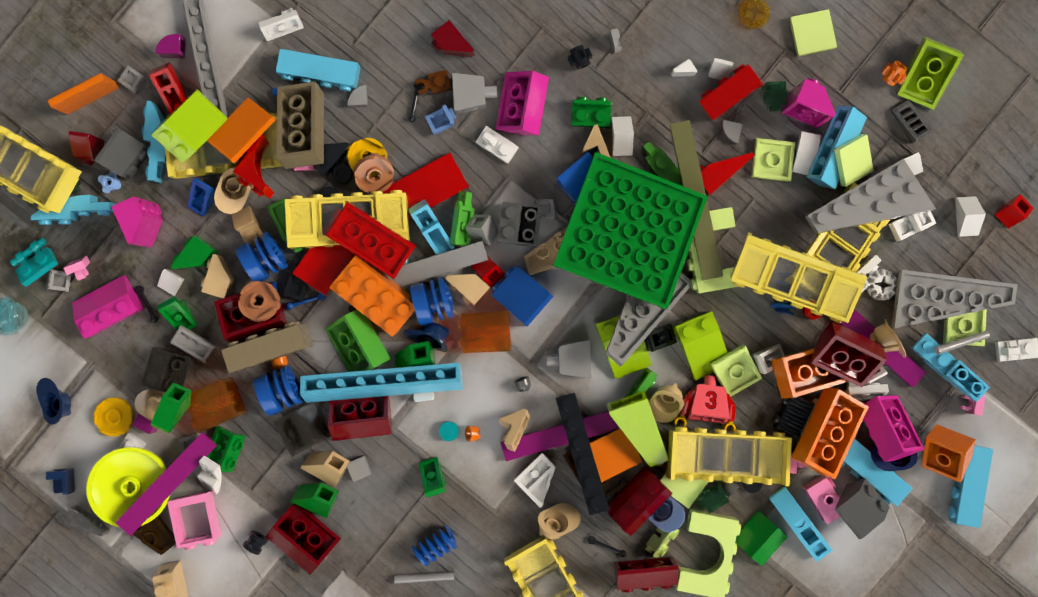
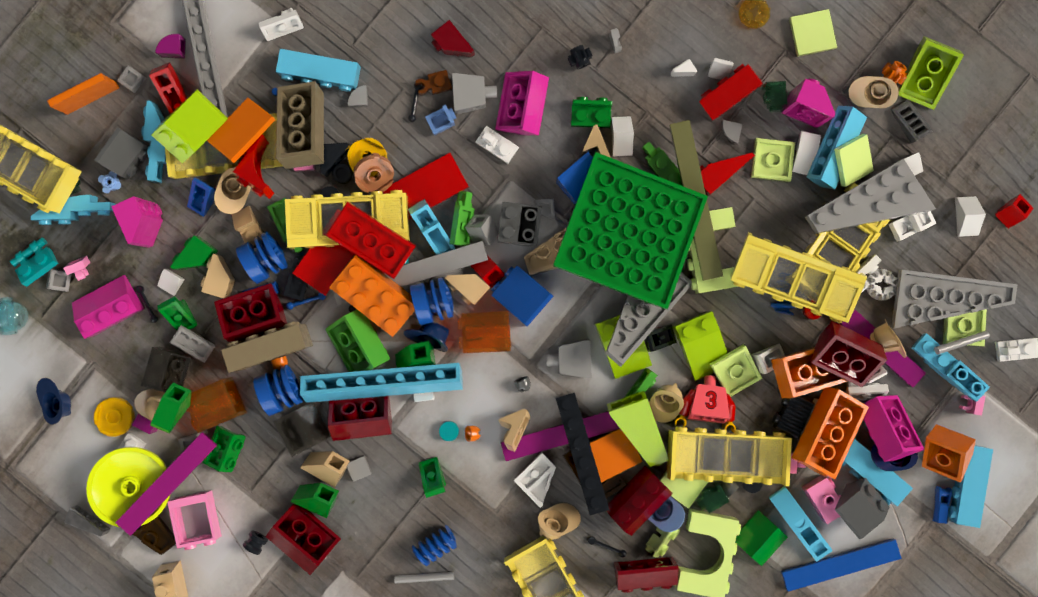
(62, 480): dark blue panel -> none
(85, 146): dark red slope -> none
(211, 474): white slope -> none
(270, 303): nougat plate -> none
(841, 564): none -> blue tile
(873, 92): none -> tan piece
(941, 509): none -> blue bar

